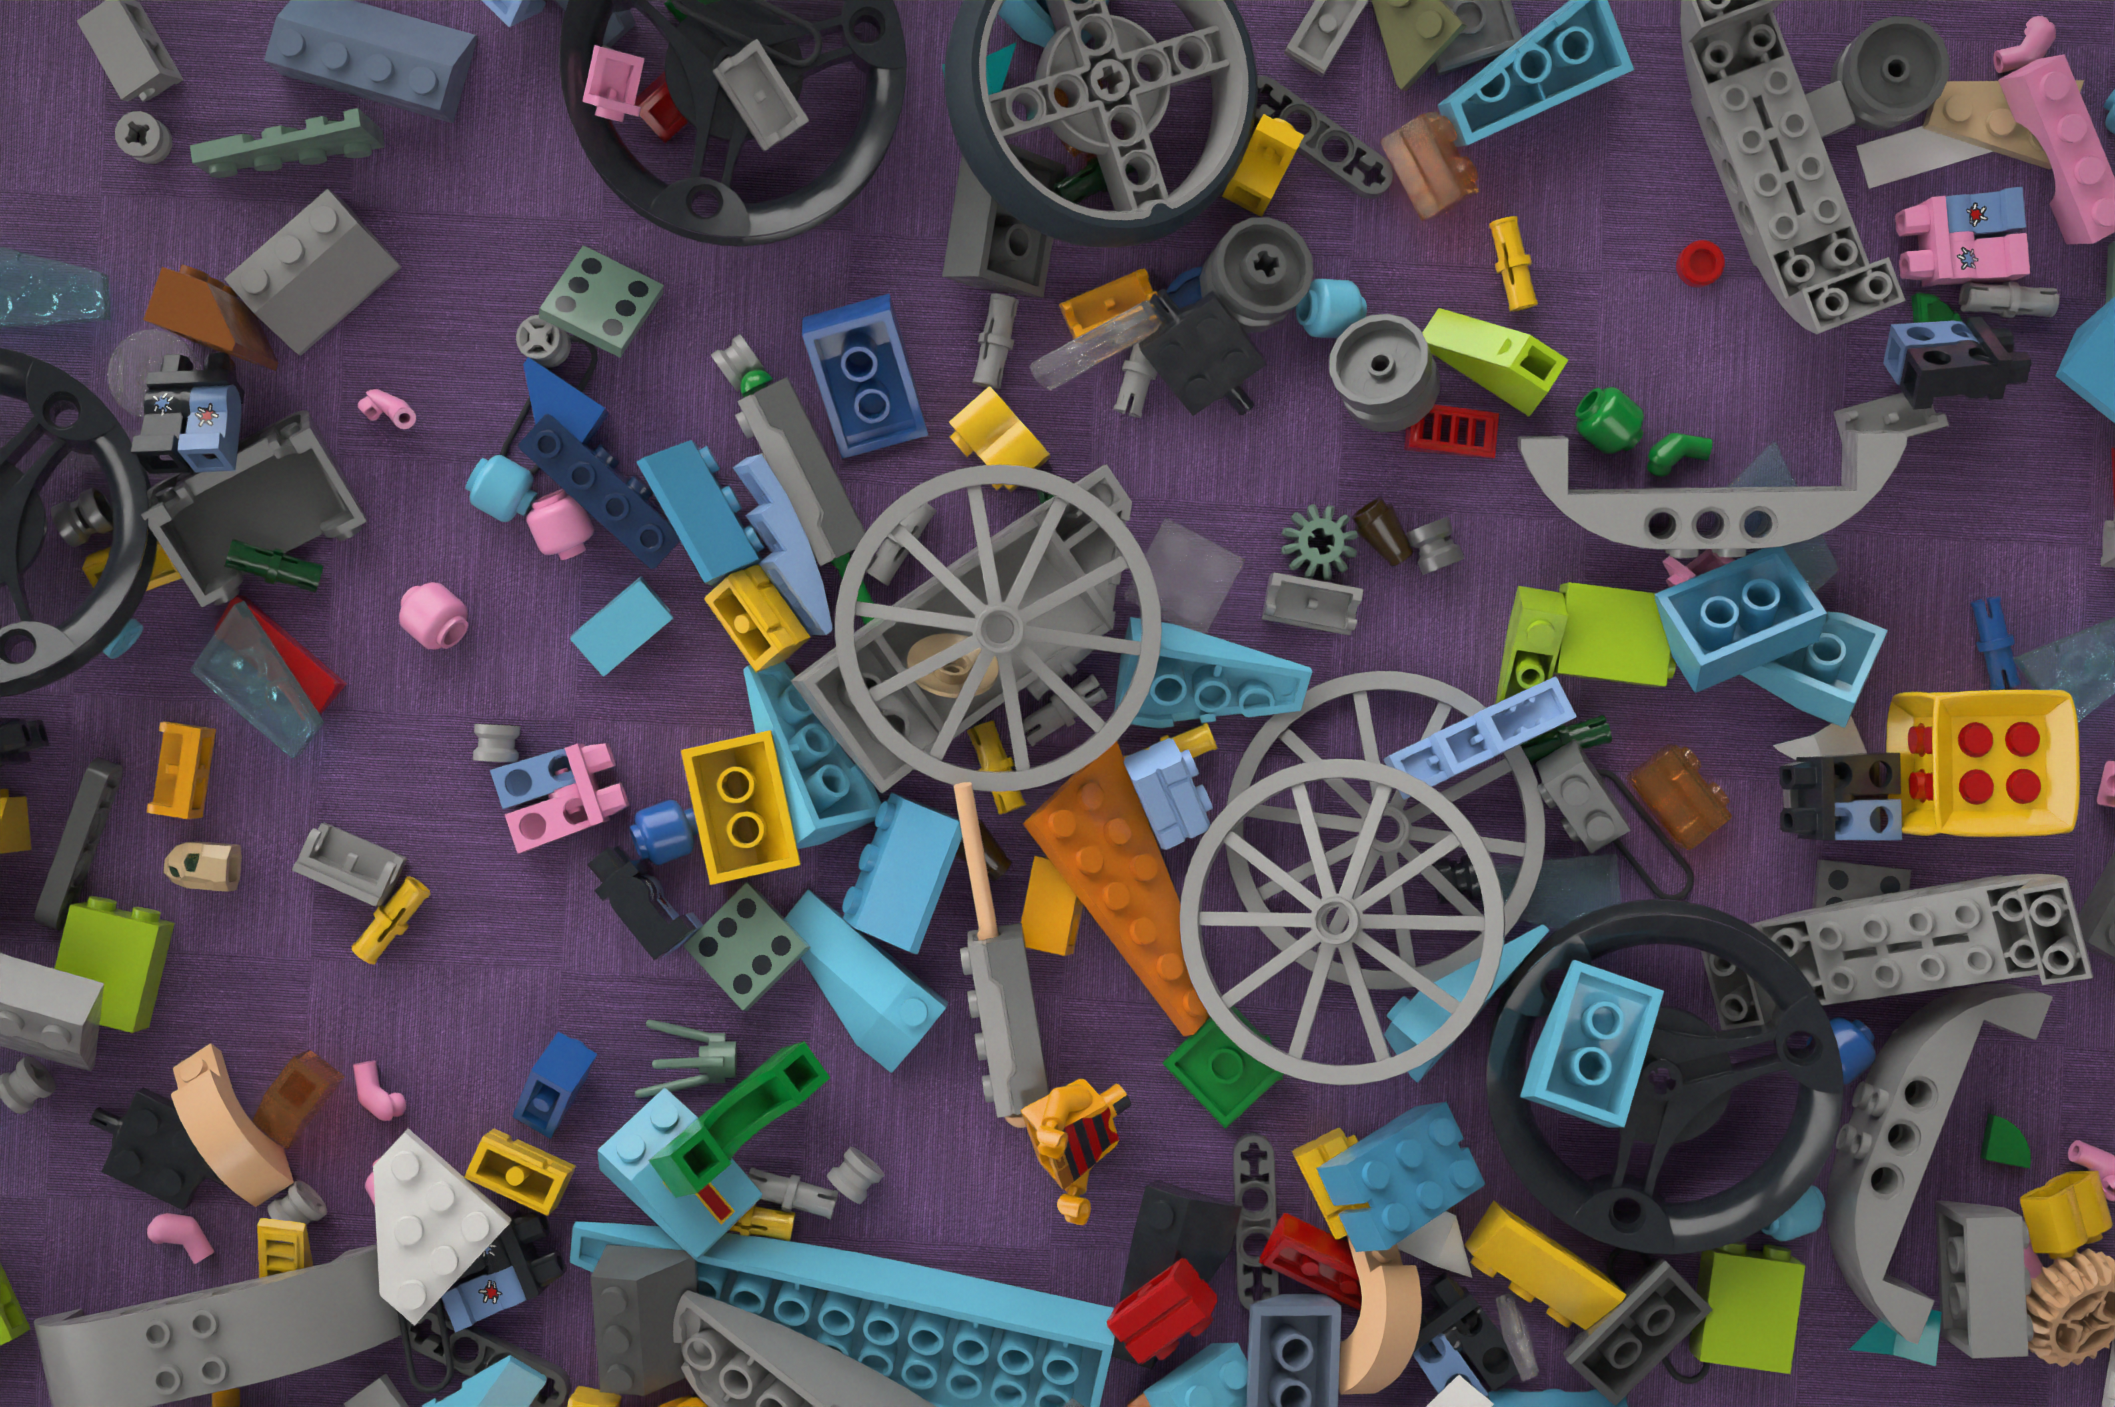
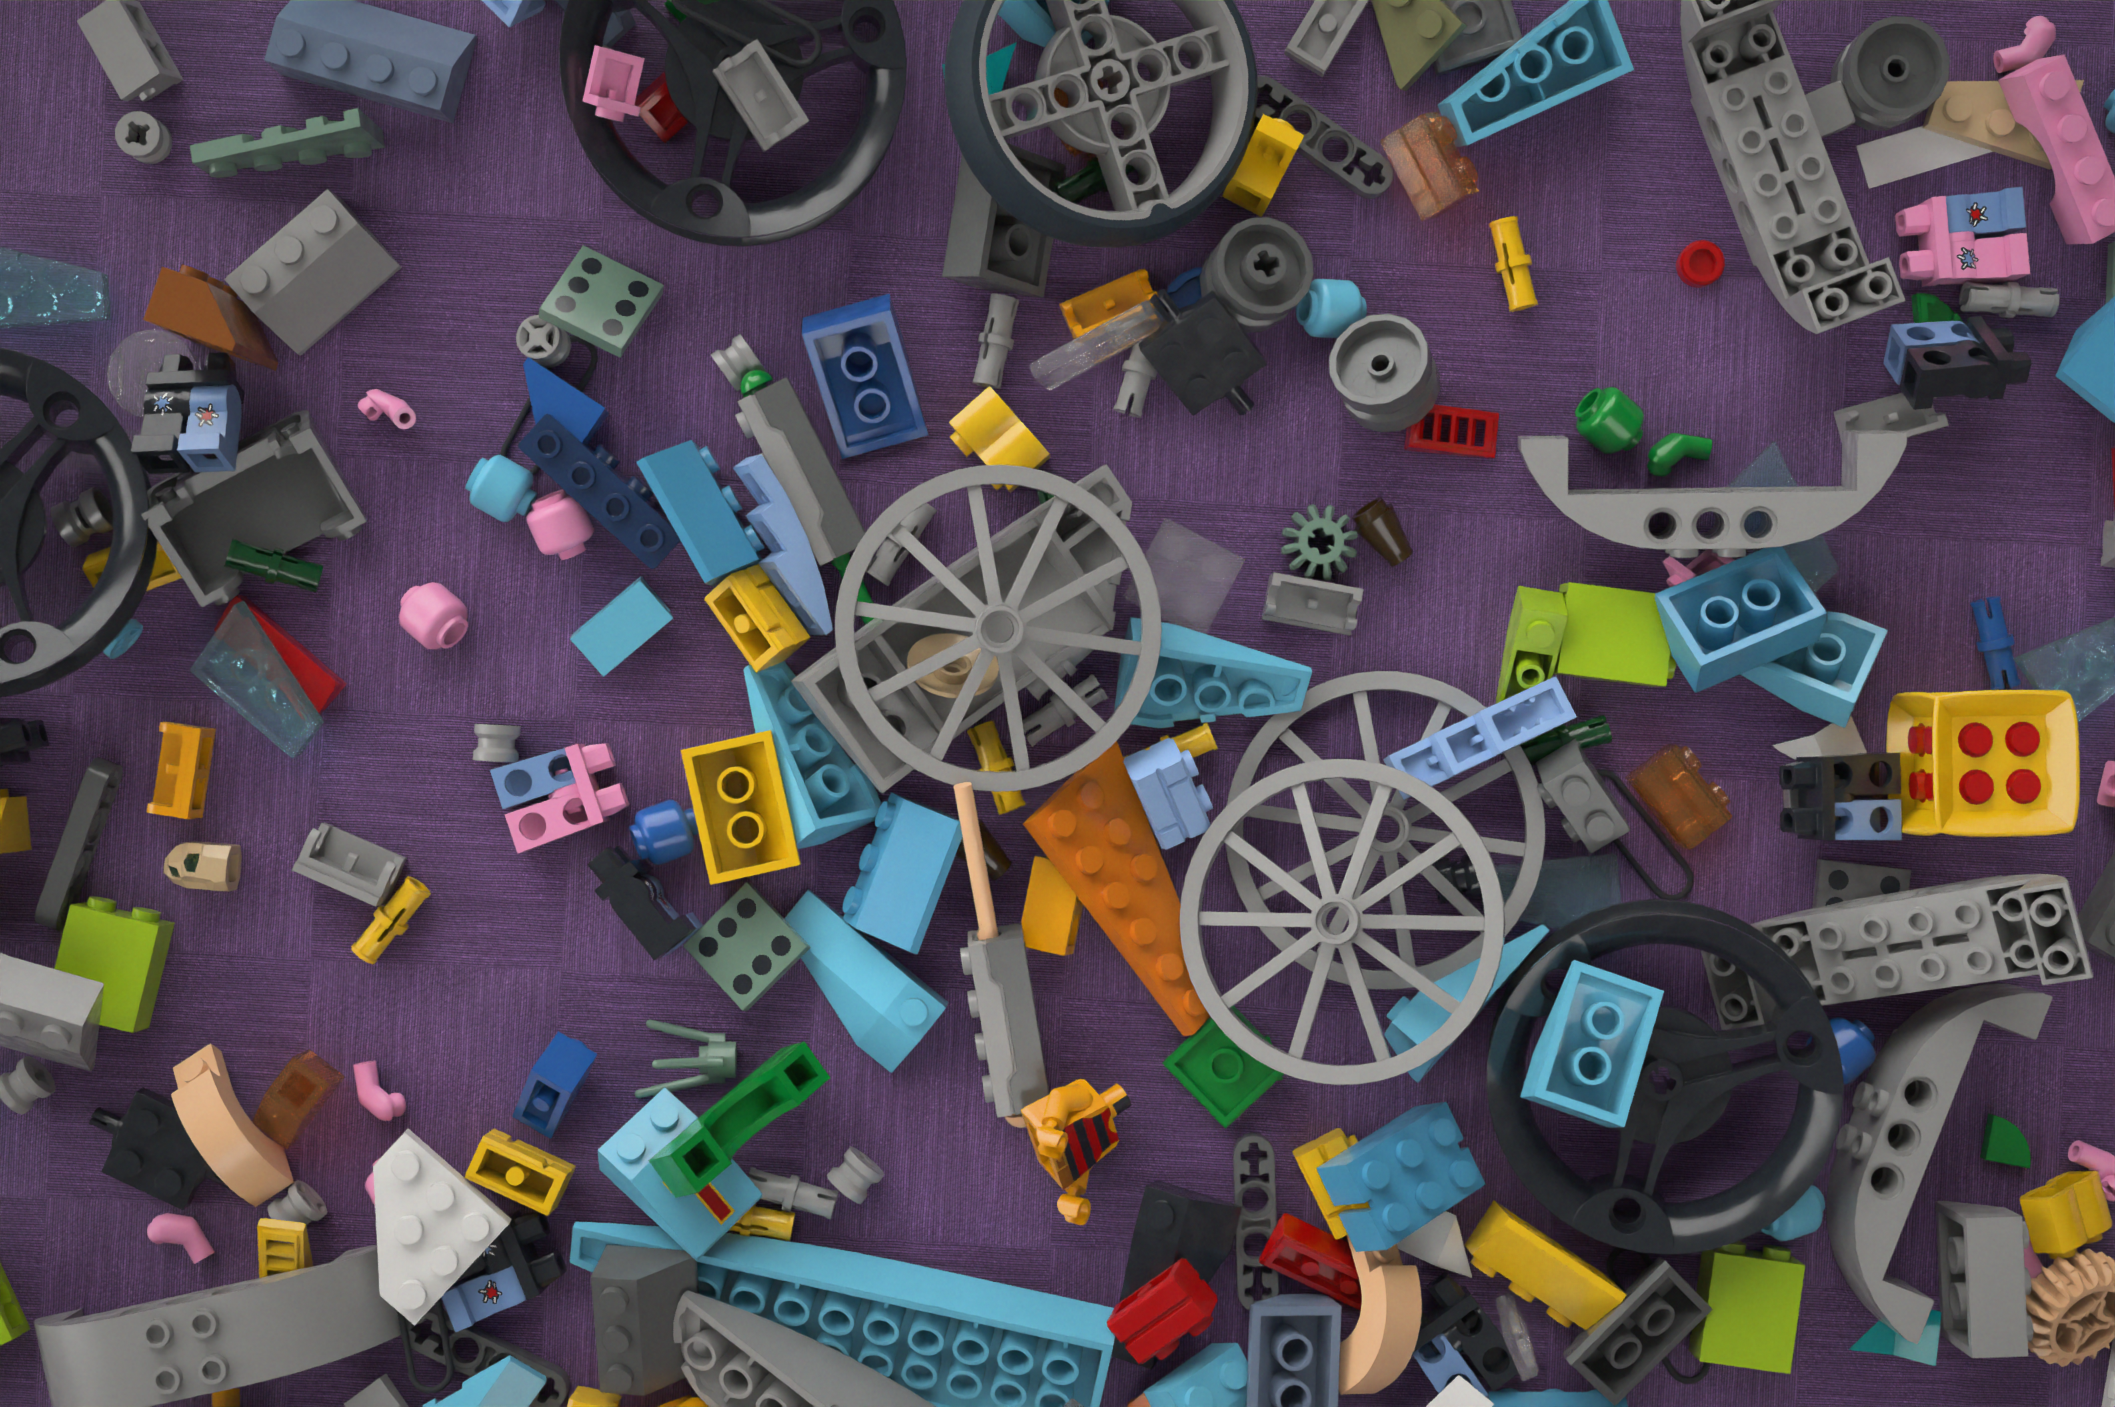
(1435, 545): flat silver wheel -> none
(1495, 357): lime slope -> none

